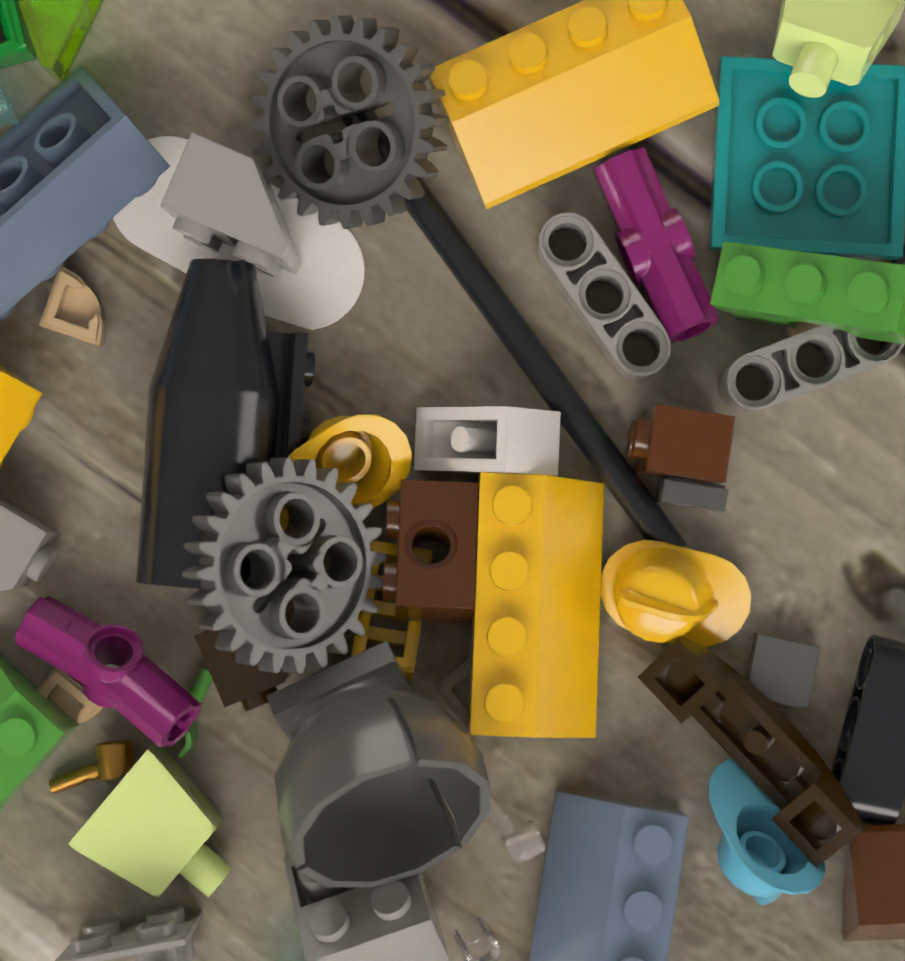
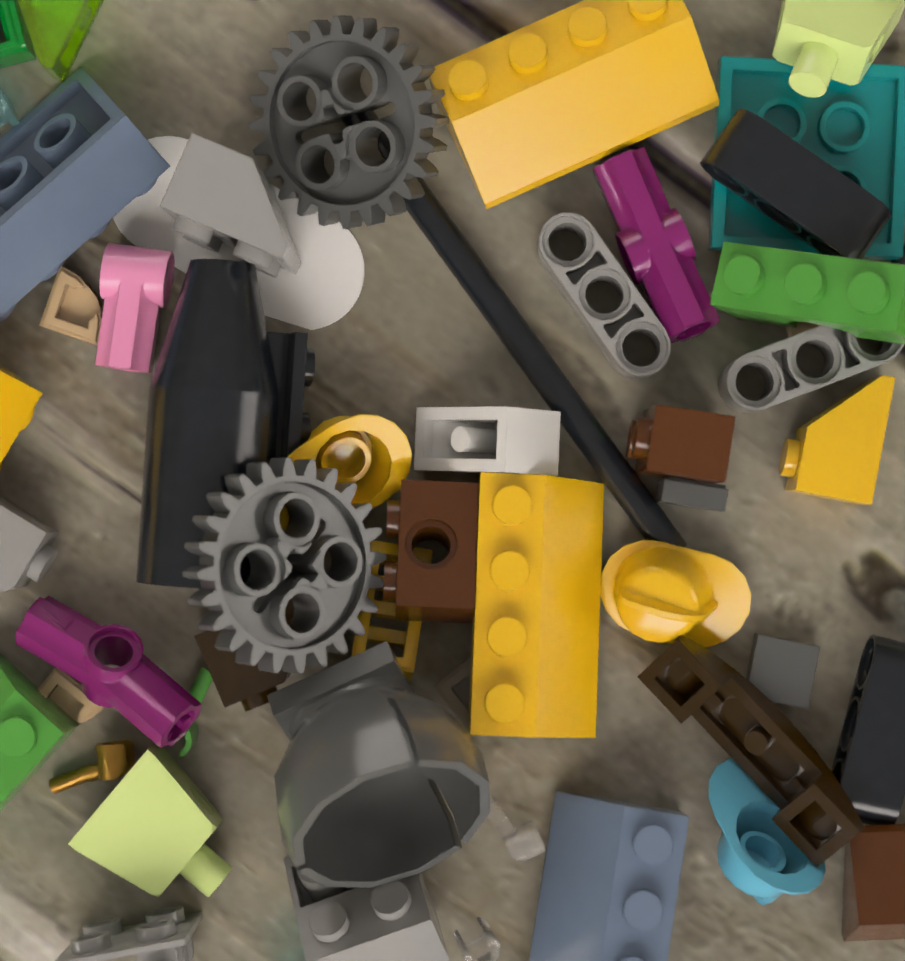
(134, 290): none -> bright pink piece
(795, 187): none -> black beam
(841, 447): none -> yellow slope

